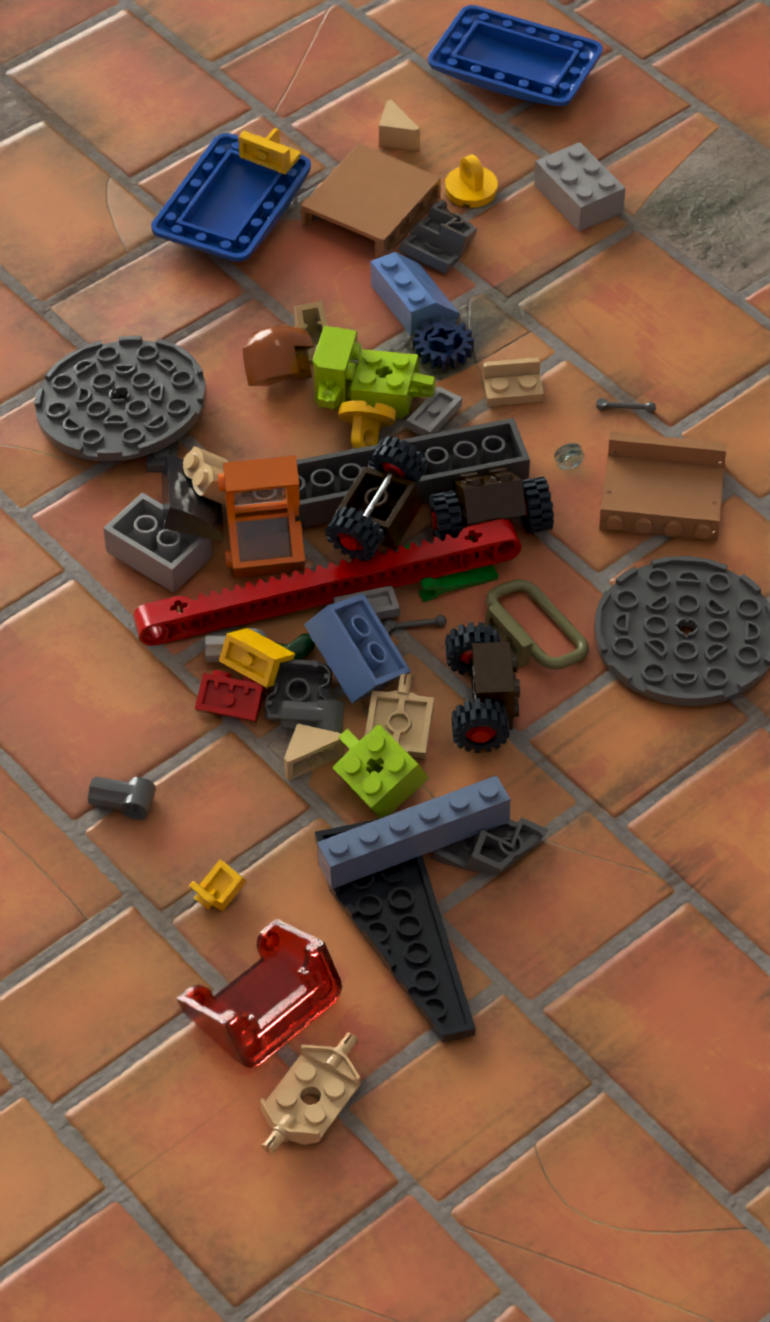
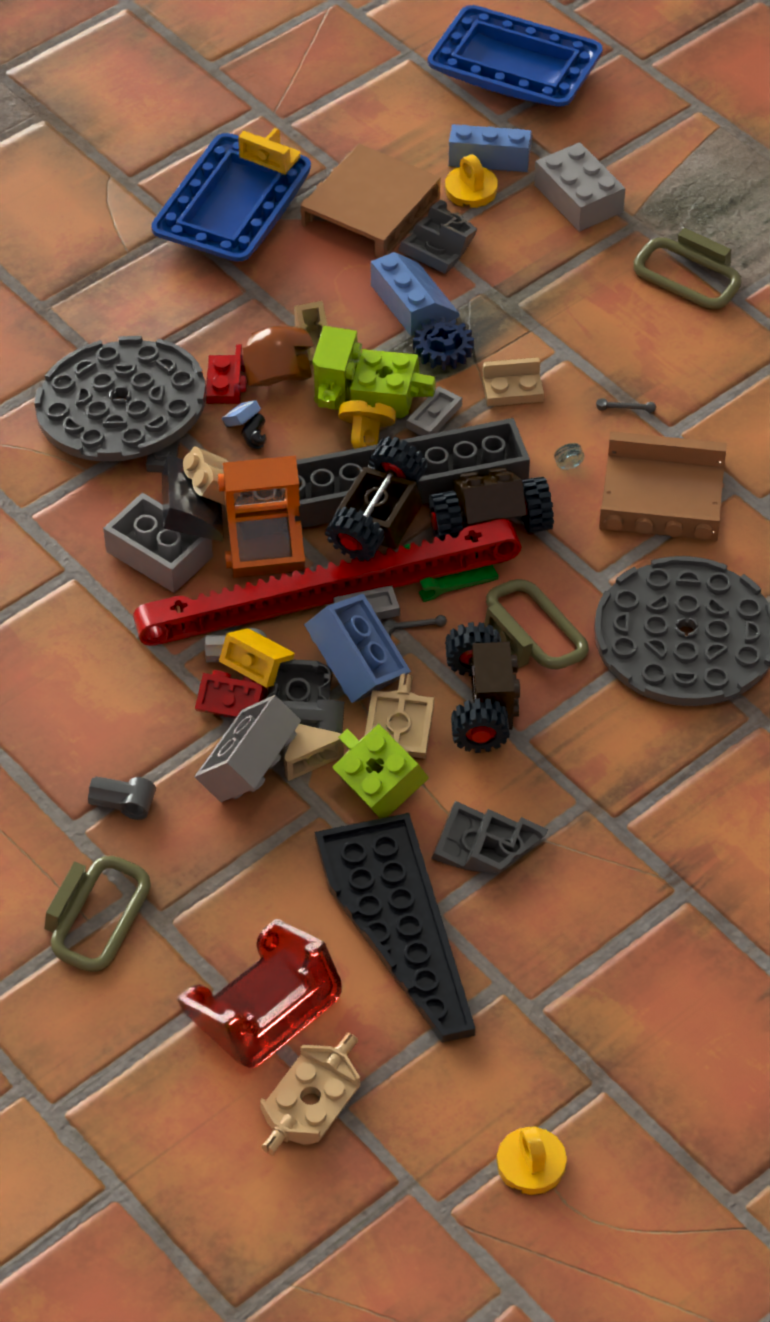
(71, 899): none -> olive bar
(218, 886): yellow bracket -> none
(226, 378): none -> red bracket
(241, 413): none -> light blue tile
(248, 749): none -> light grey brick
(251, 432): none -> black arm
(300, 646): dark green arm -> none
(398, 129): tan slope -> none
(413, 832): sand blue brick -> none
(494, 147): none -> medium blue slope
(531, 1160): none -> yellow tile
(699, 250): none -> olive bar

